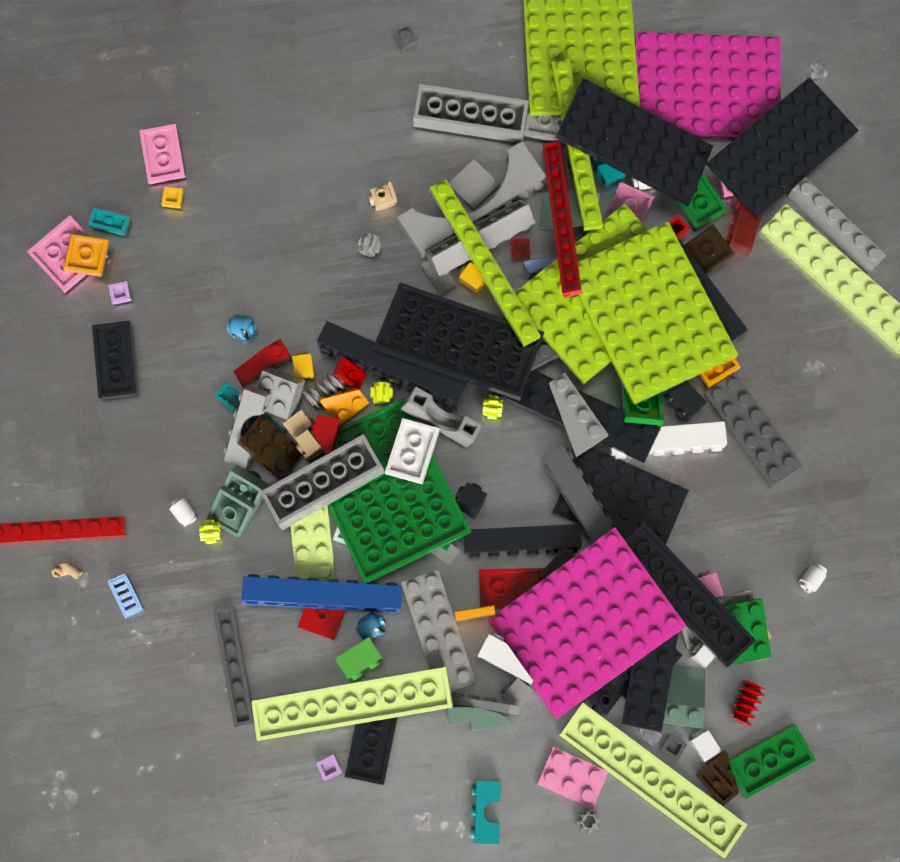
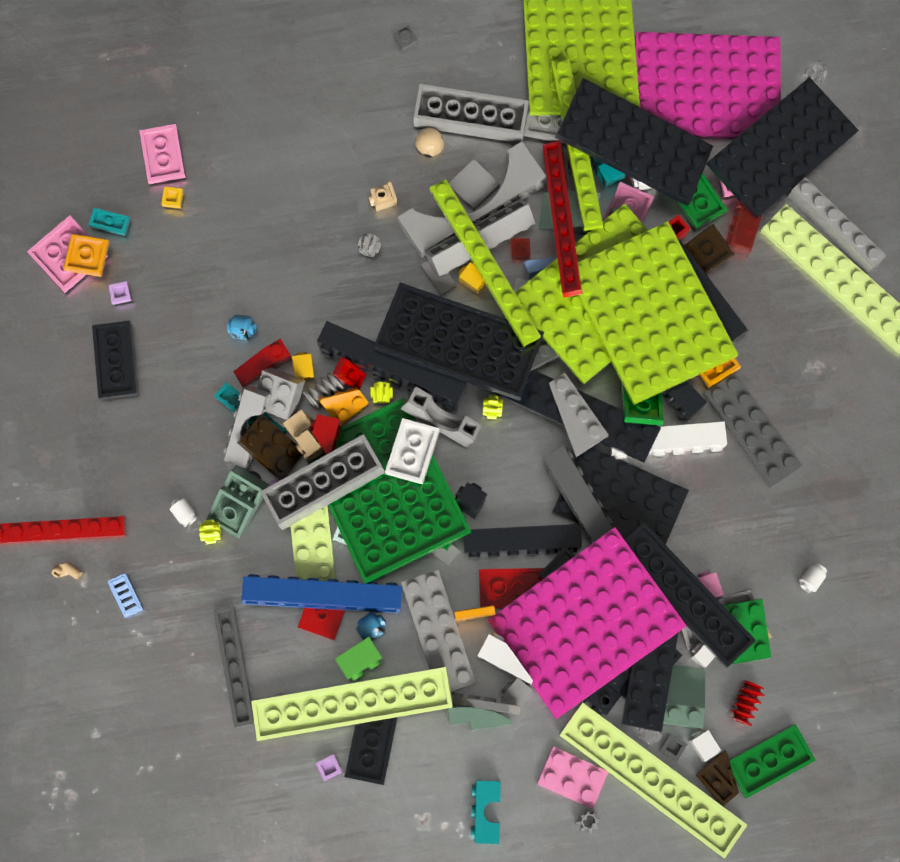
(429, 141): none -> tan hair

